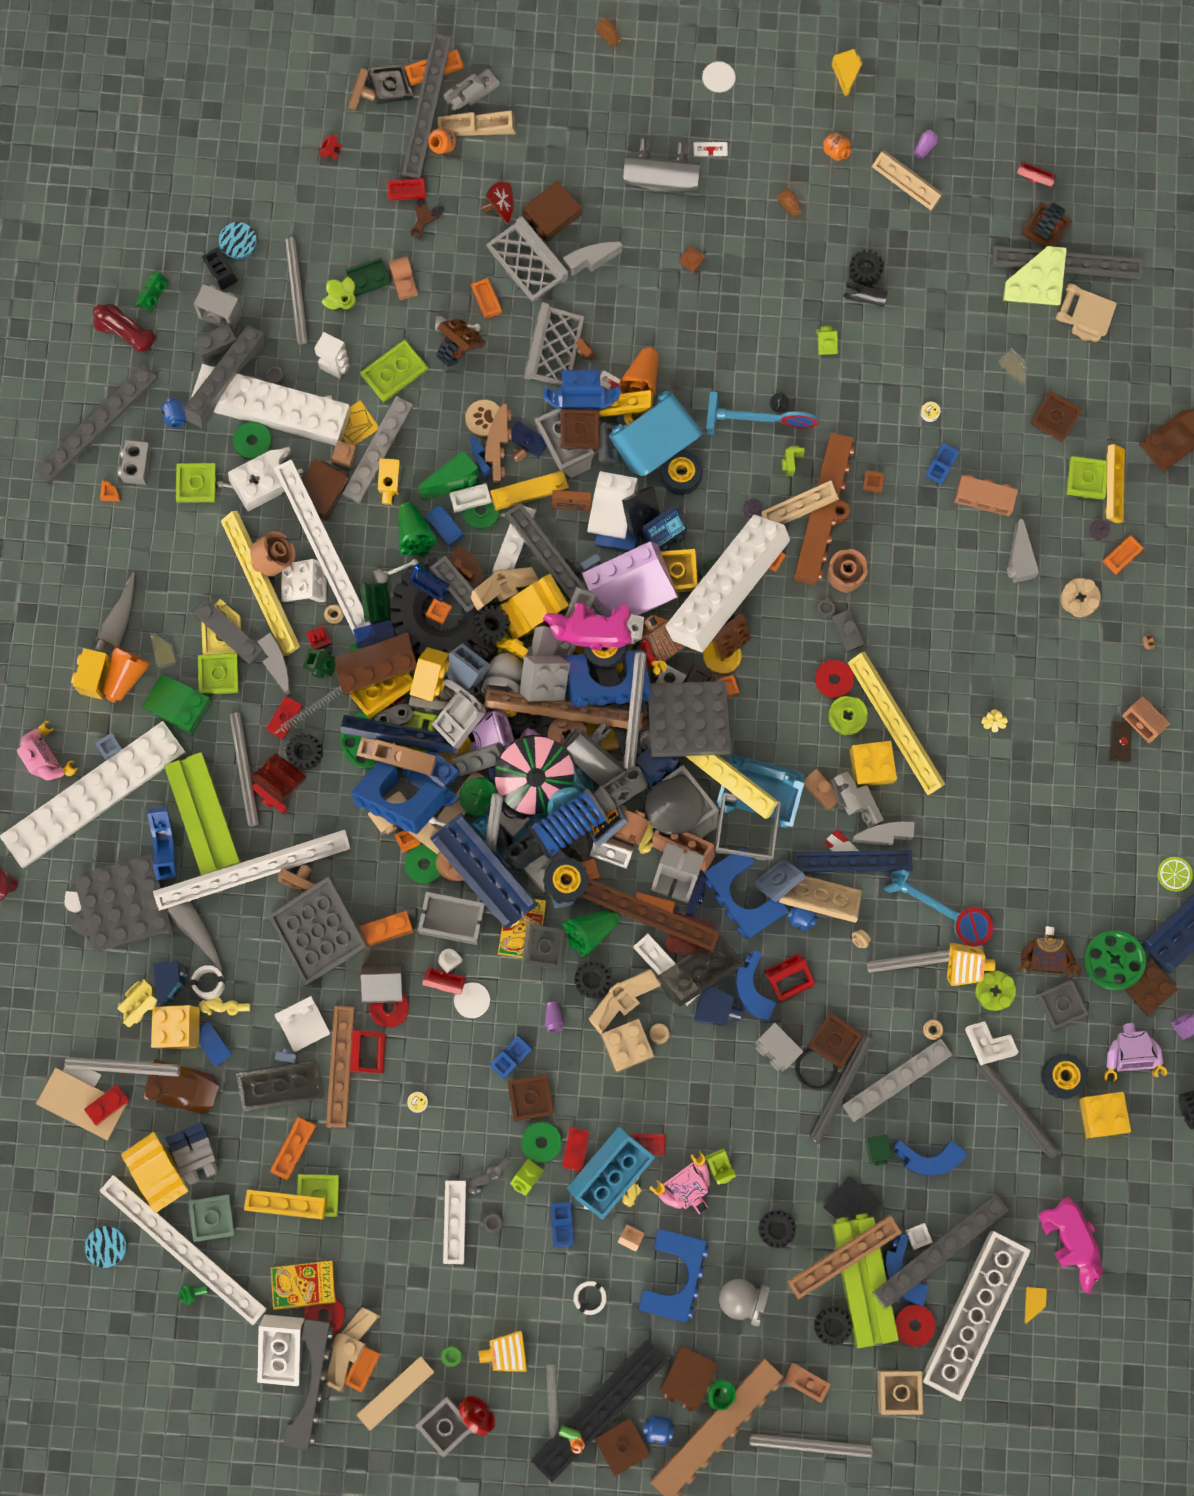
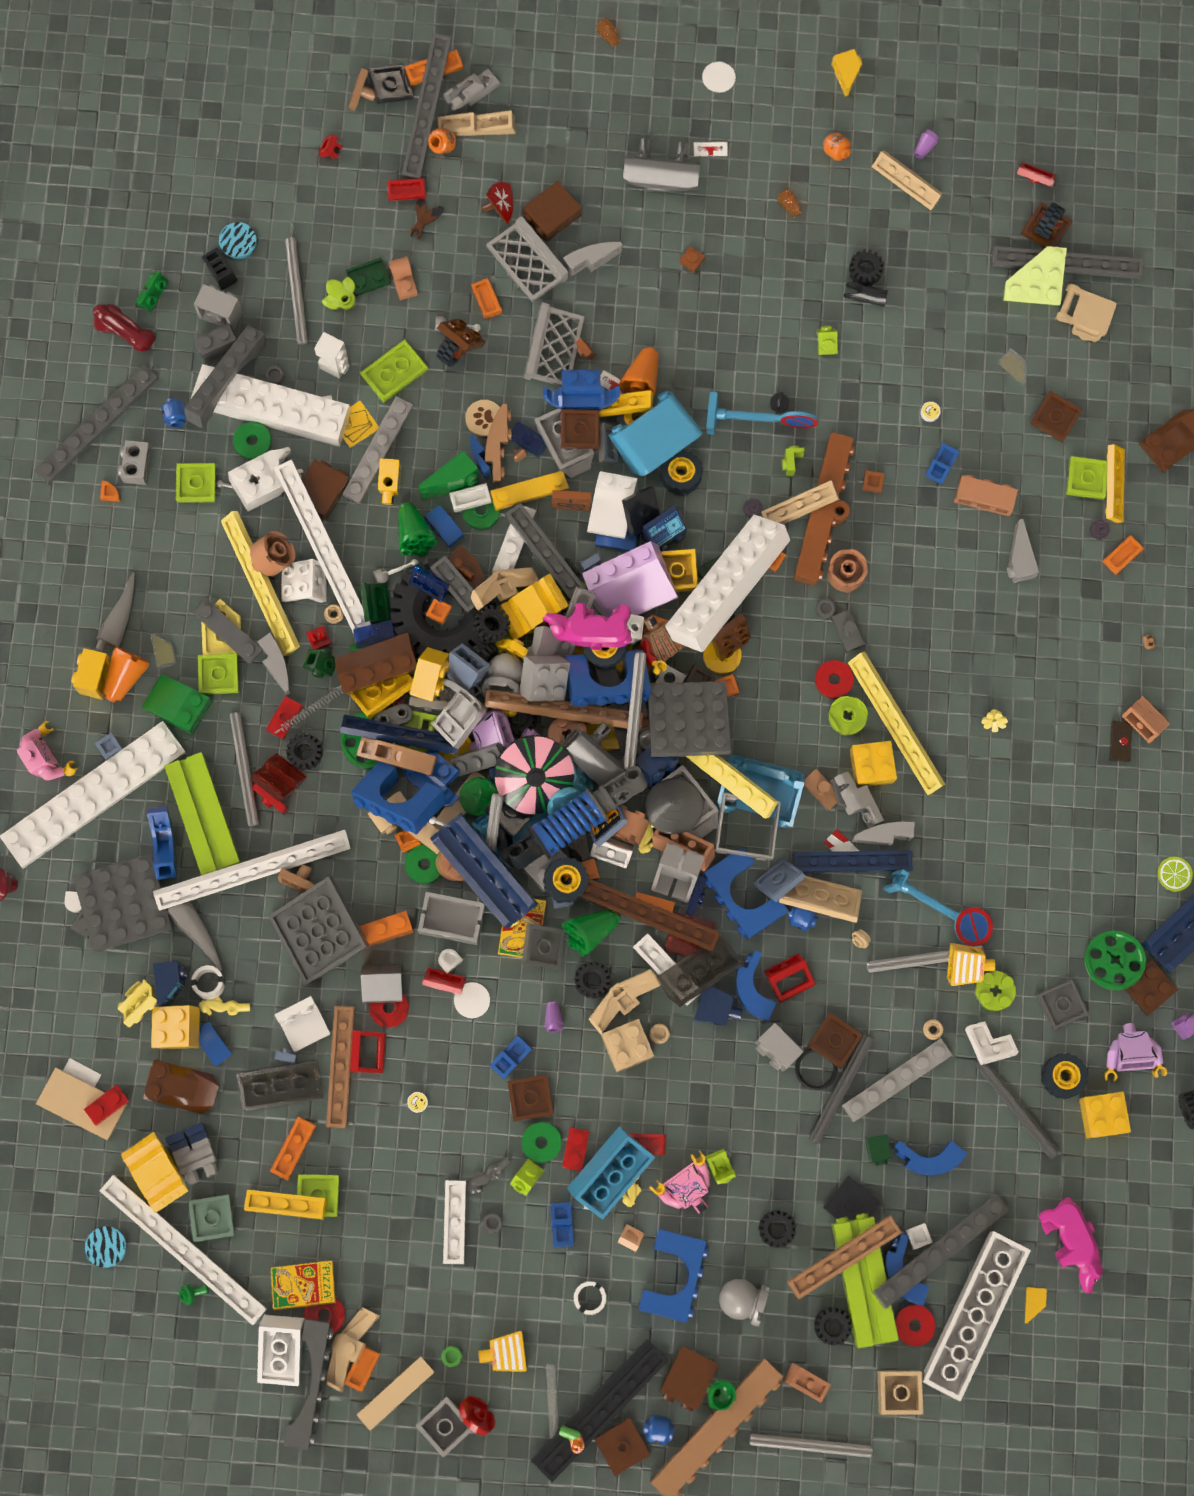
(122, 1066): light grey axle -> none
(344, 455): medium nougat brick -> none
(1049, 955): reddish brown torso -> none
(1089, 603): tan plate -> none

